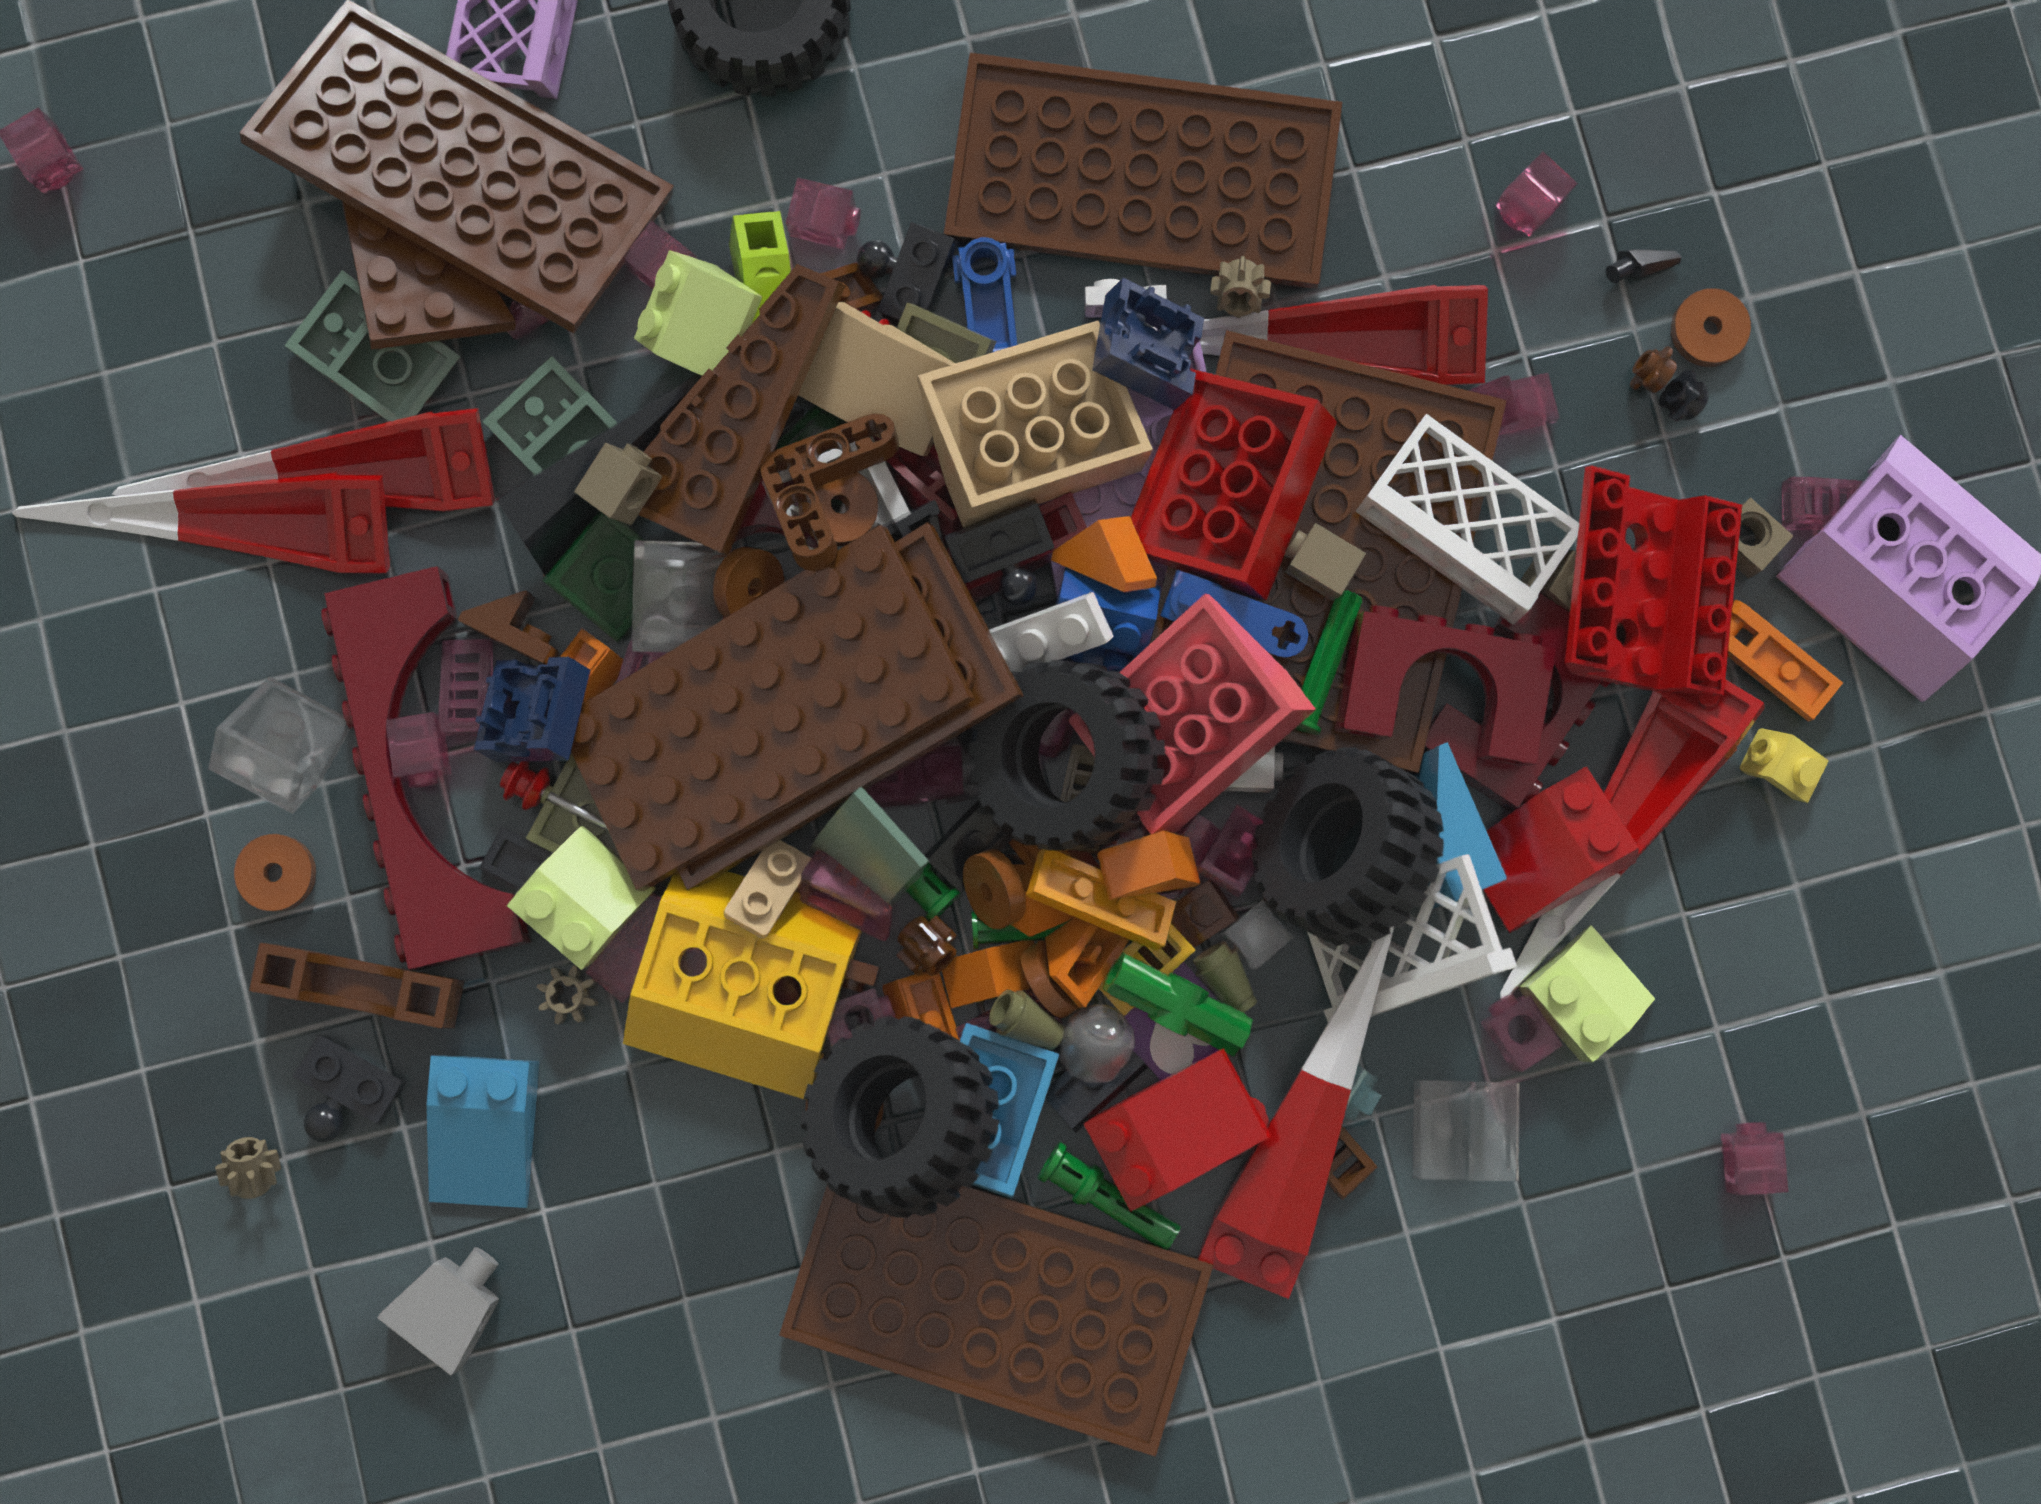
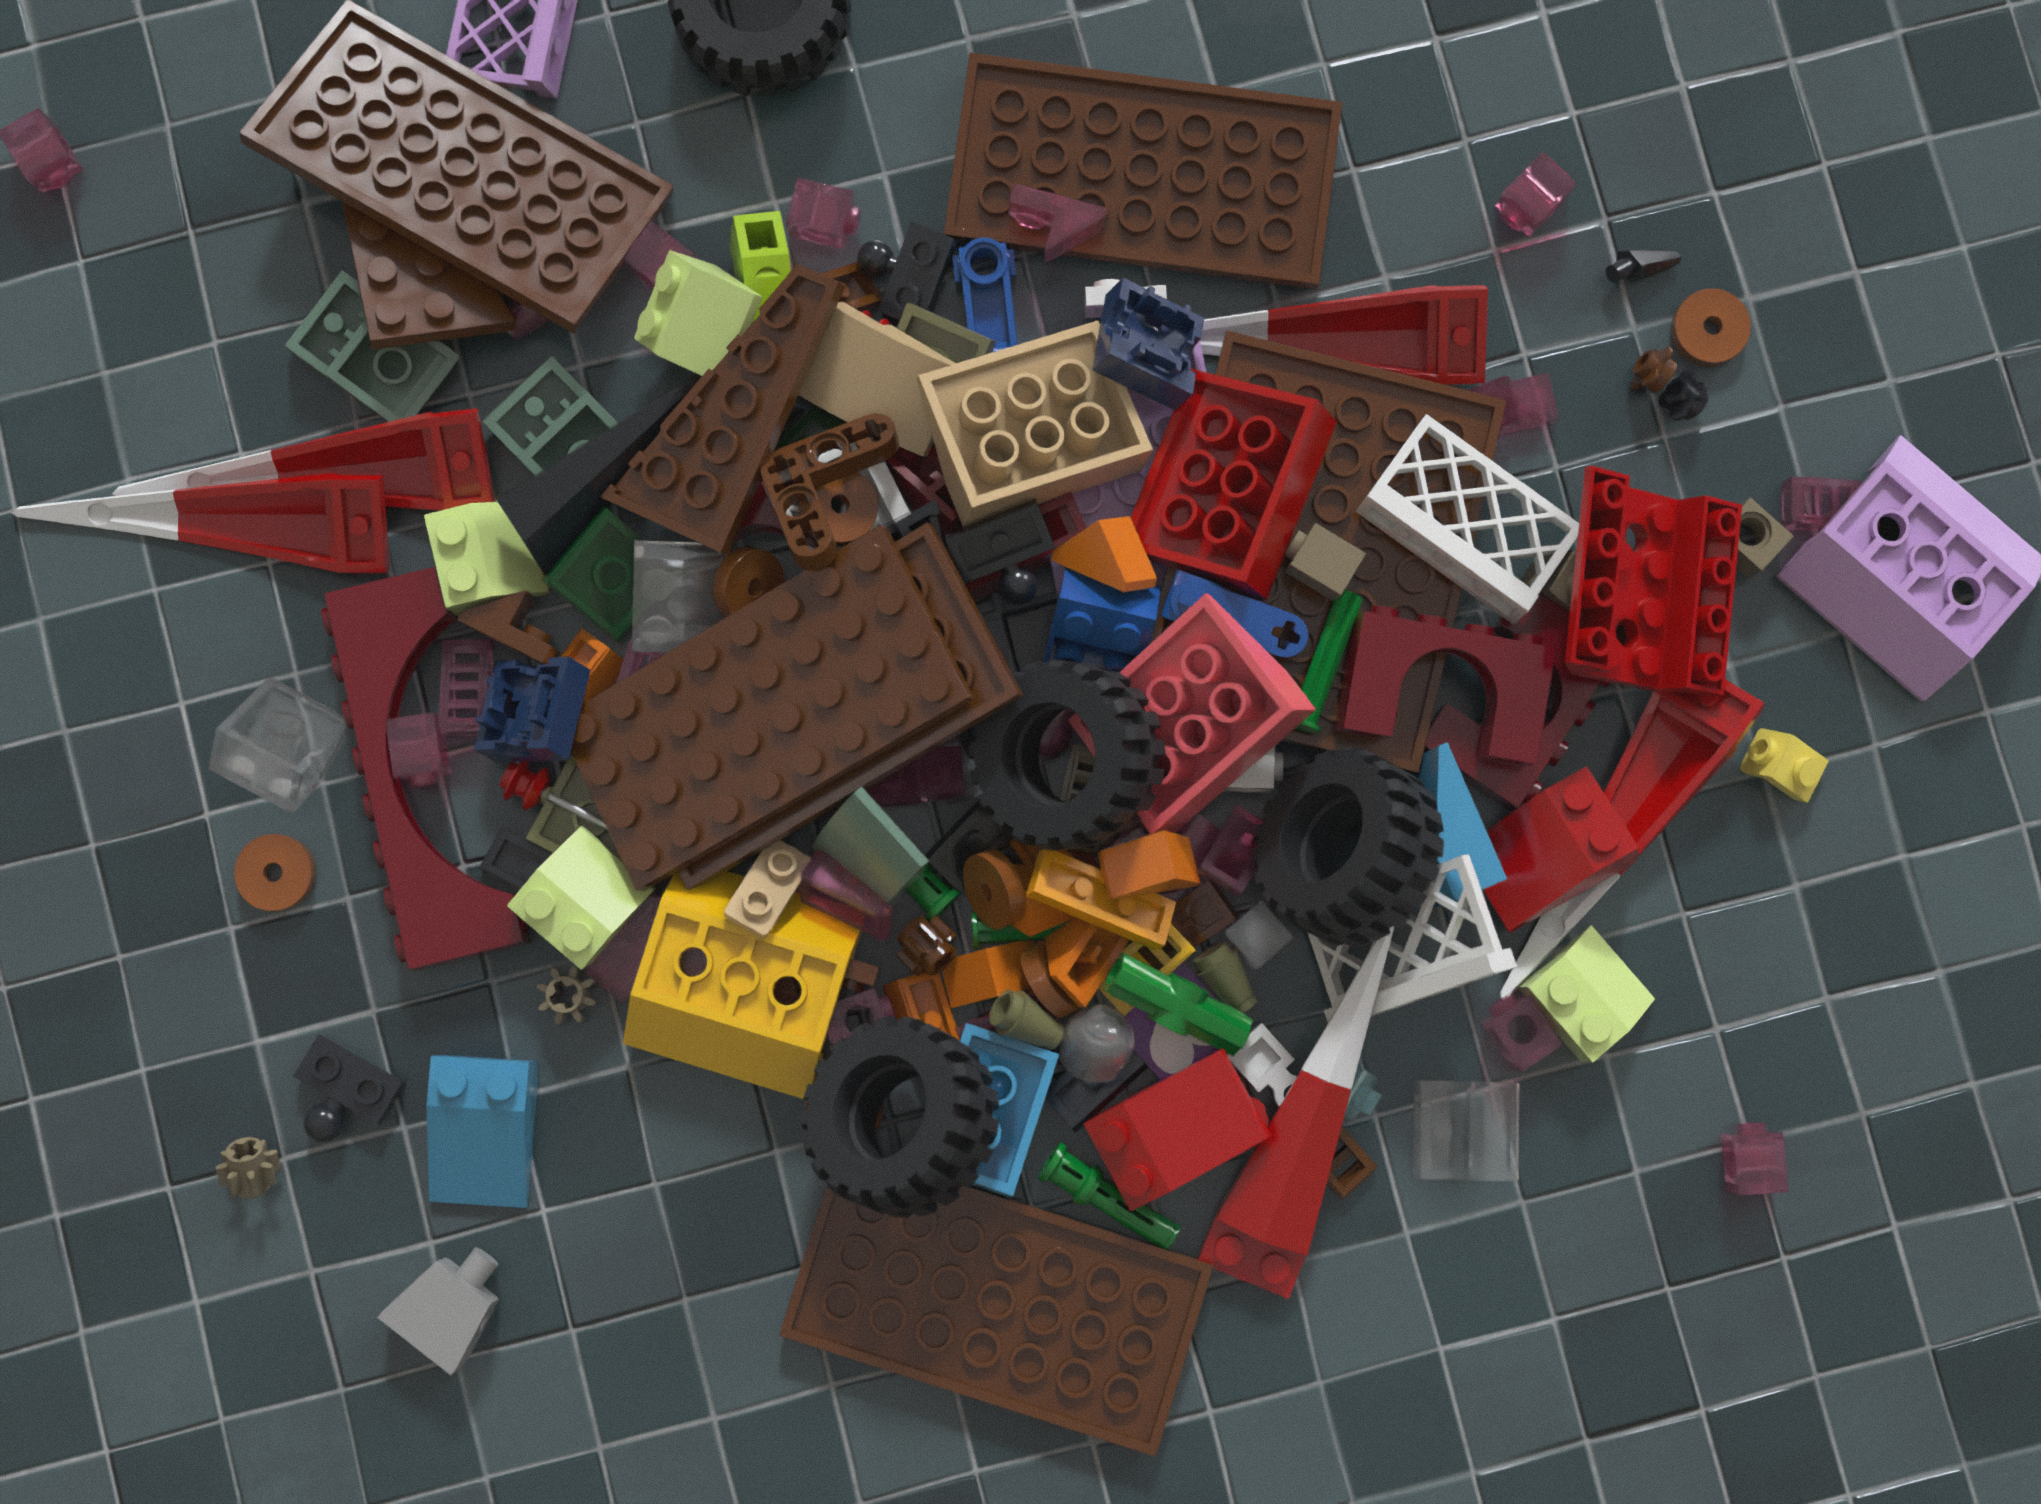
(356, 985): reddish brown arch -> none
(480, 556): none -> yellowish green slope
(619, 482): dark tan brick -> none
(1053, 633): white plate -> none
(1069, 219): none -> clear pink slope
(1240, 287): dark tan gear -> none
(1264, 1063): none -> white plate
(1780, 664): orange plate -> none

